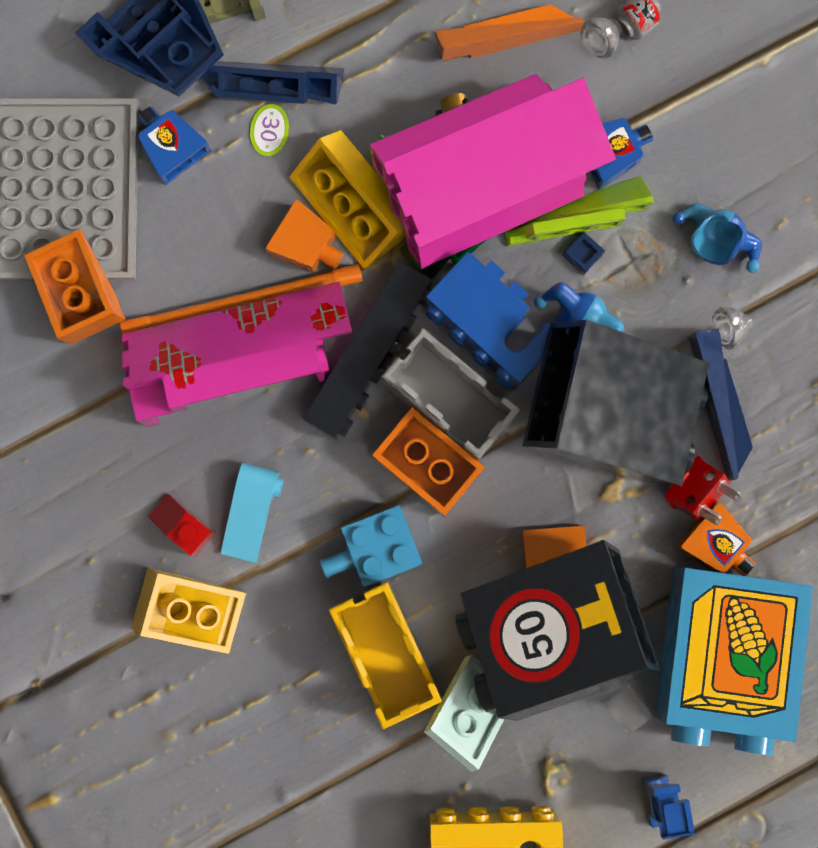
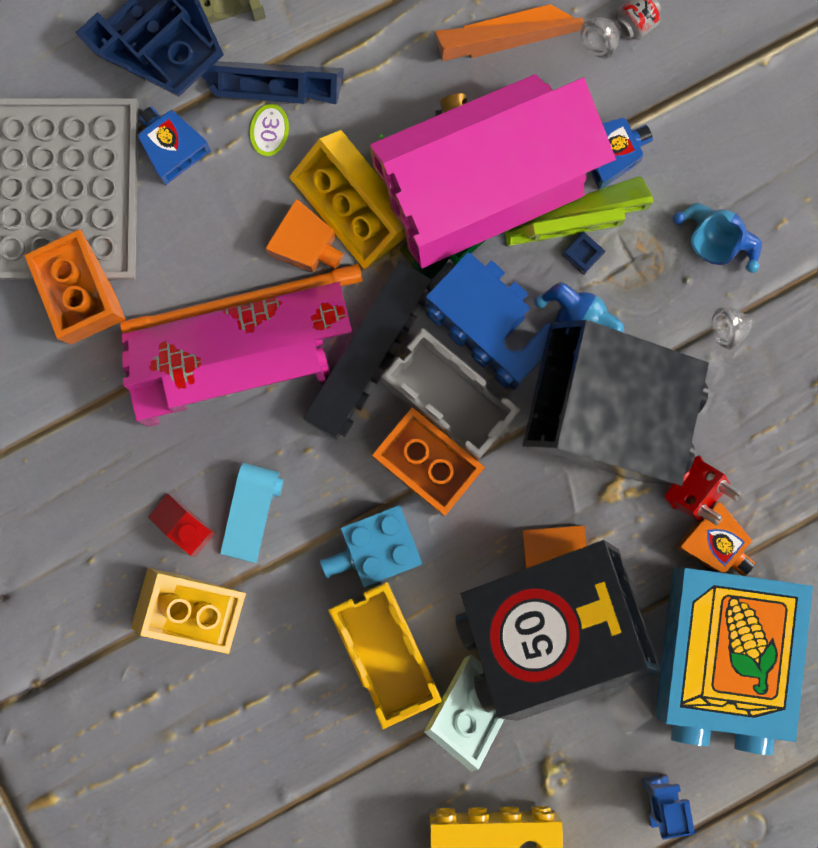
(722, 403): dark blue wedge -> none

